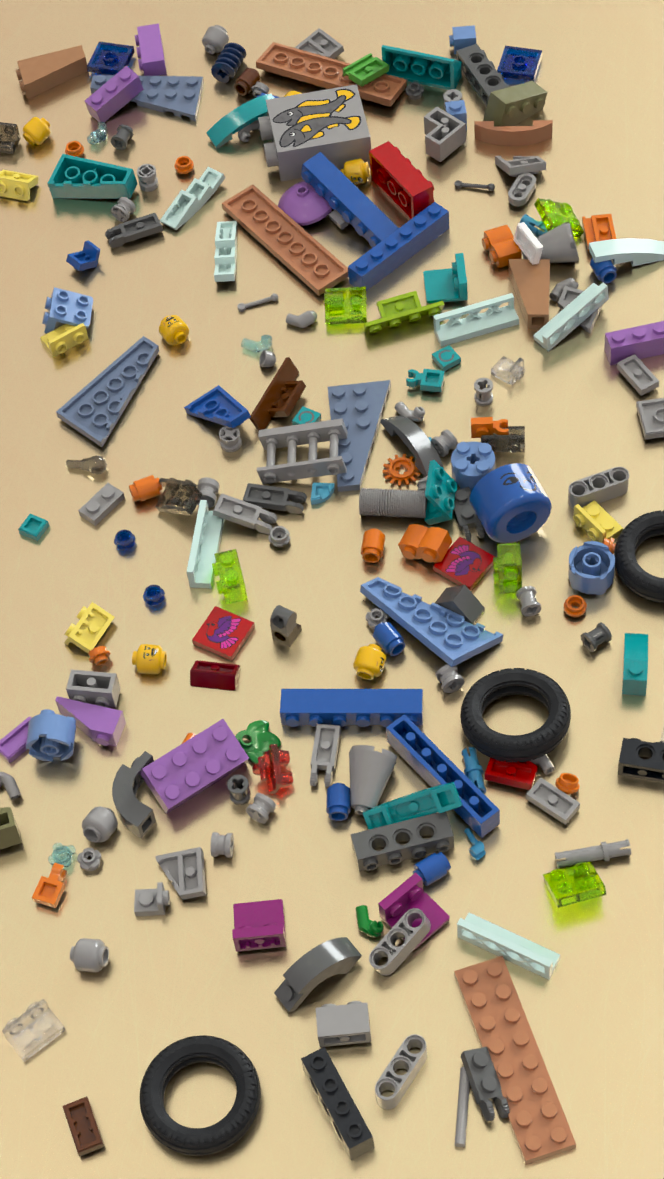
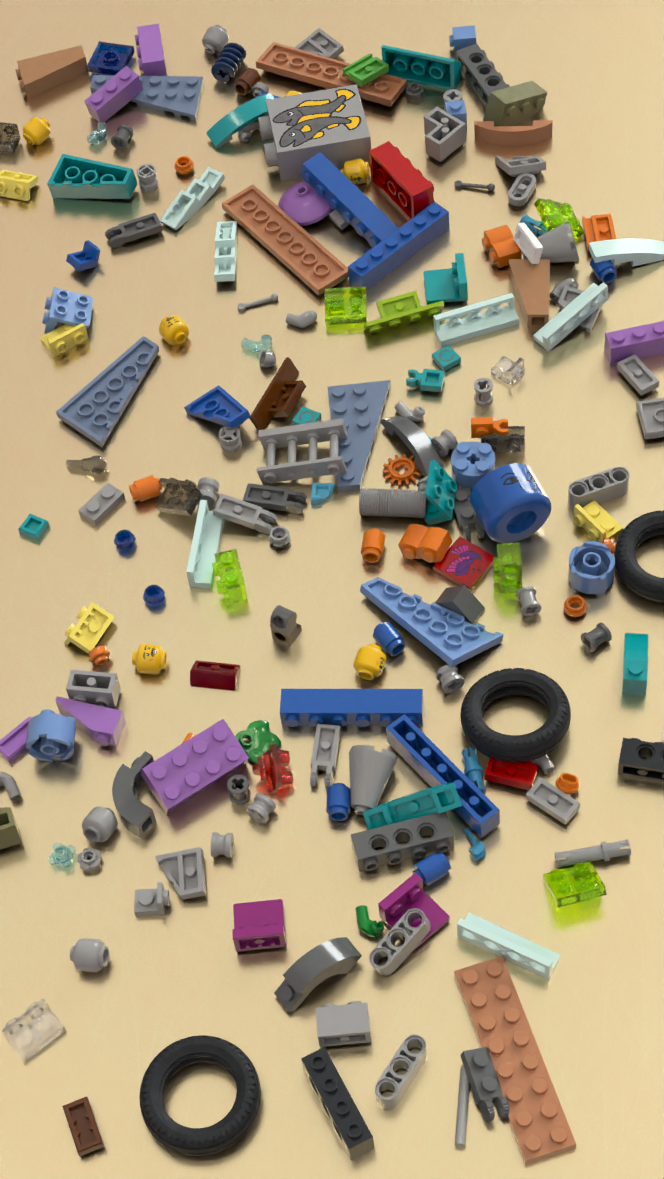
(51, 889): orange plate -> none
(74, 148): orange plate -> none
(123, 209): light grey wheel -> none
(223, 633): red tile -> none
(372, 621): light grey plate -> none
(519, 63): clear blue plate -> none

